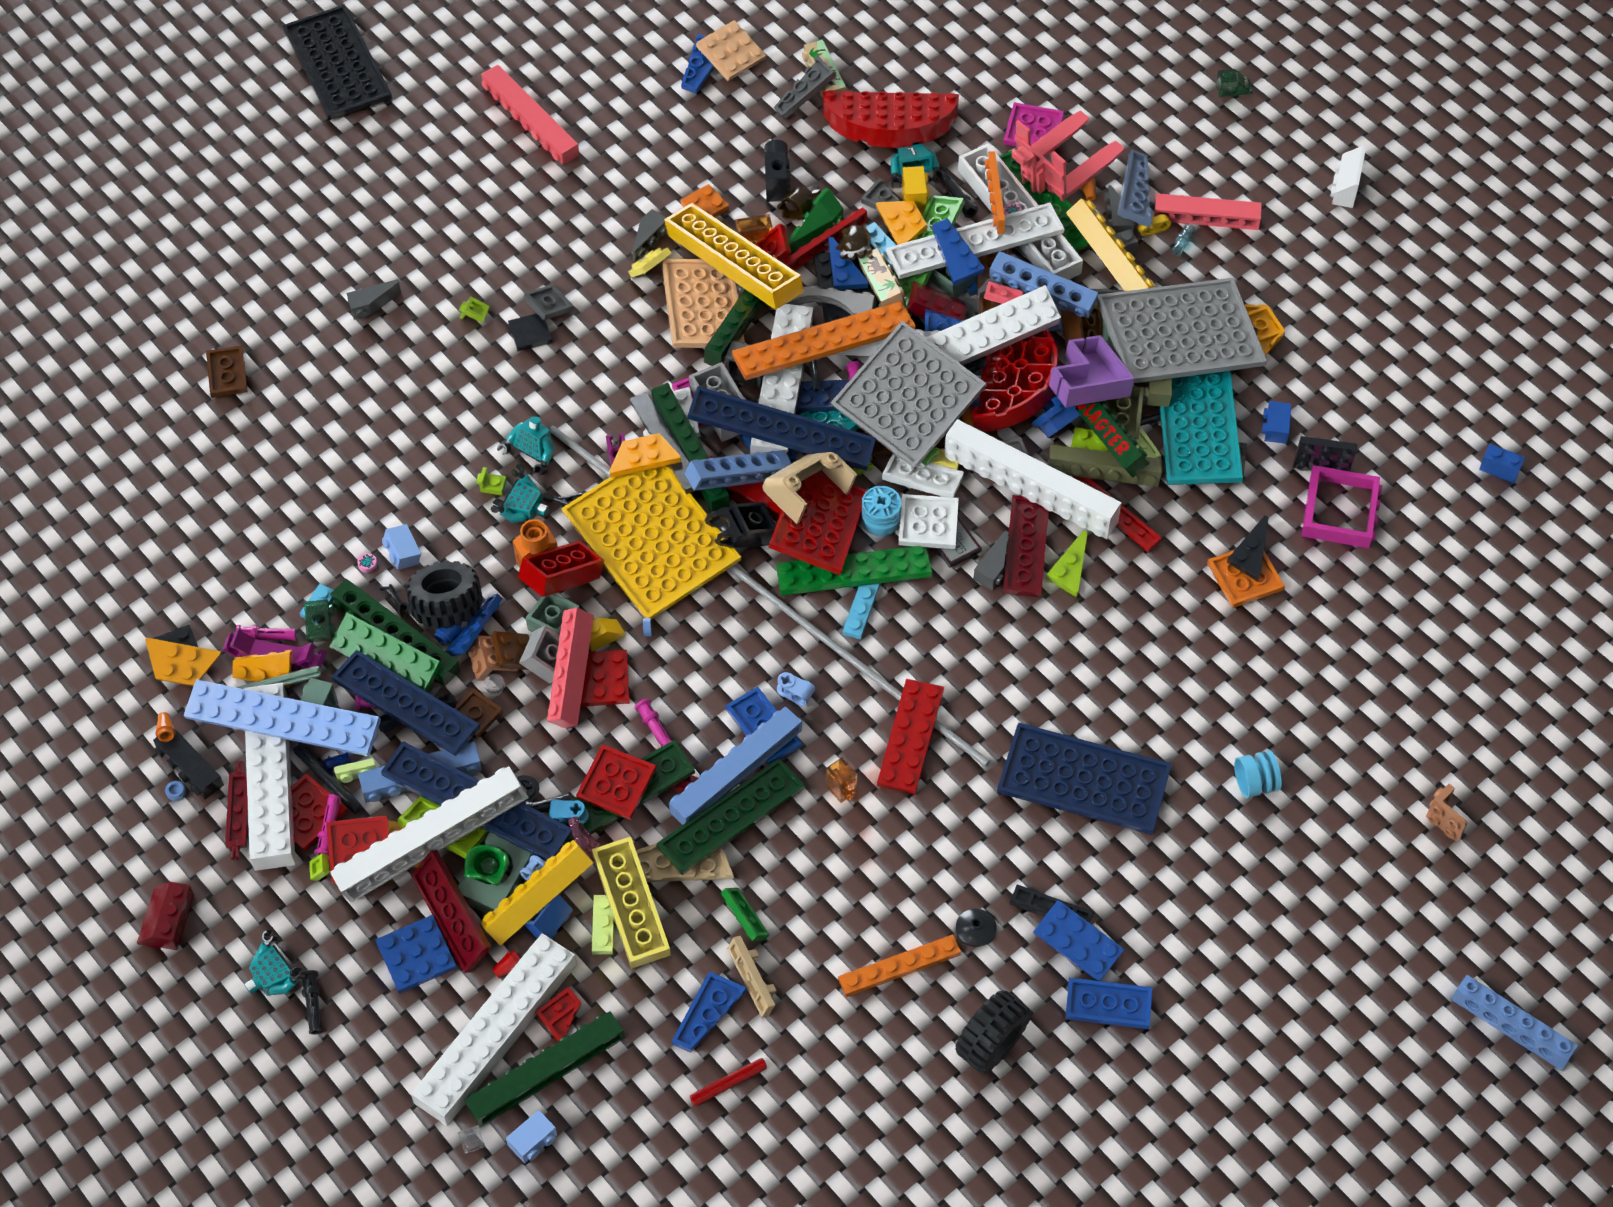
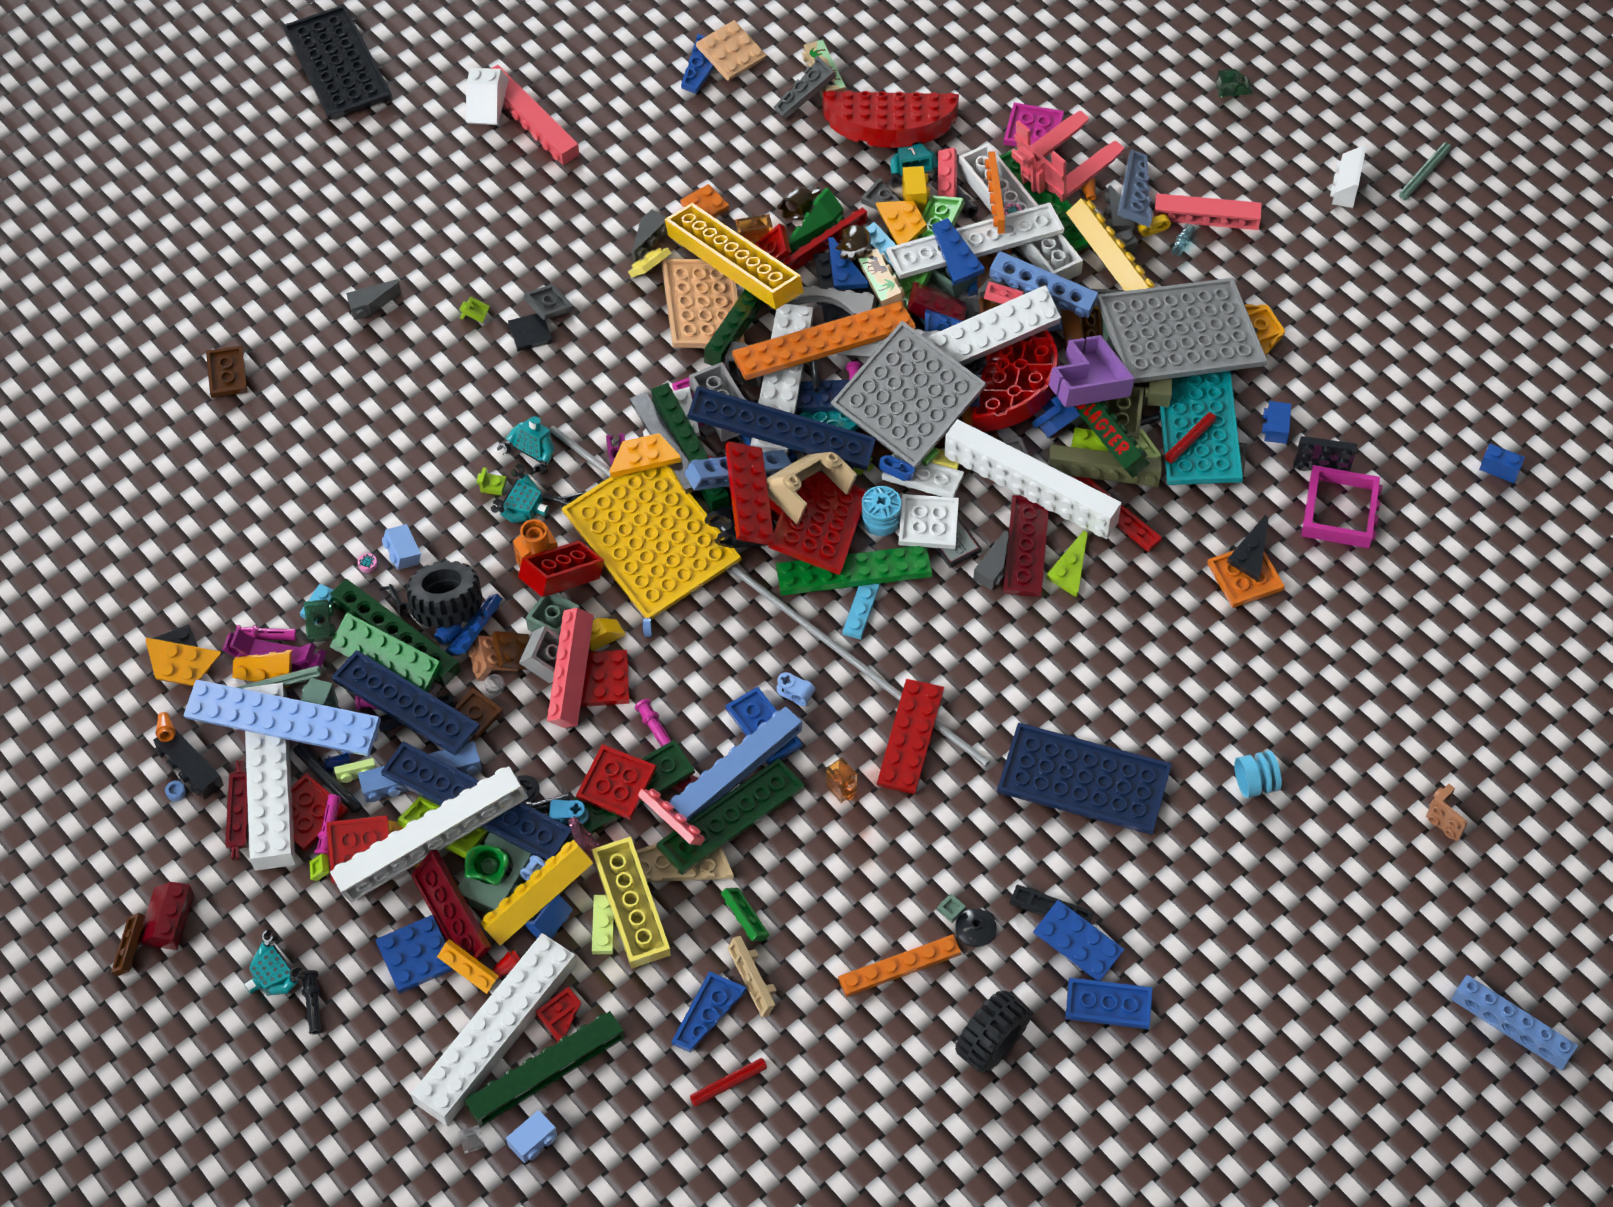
(128, 944): none -> reddish brown plate
(467, 966): none -> light orange plate
(485, 95): none -> white slope
(674, 819): none -> coral plate
(749, 493): none -> red plate
(776, 175): black brick -> none
(896, 468): none -> blue plate
(947, 172): none -> coral plate
(951, 908): none -> sand green plate
(1190, 437): none -> red axle
(1427, 168): none -> sand green axle

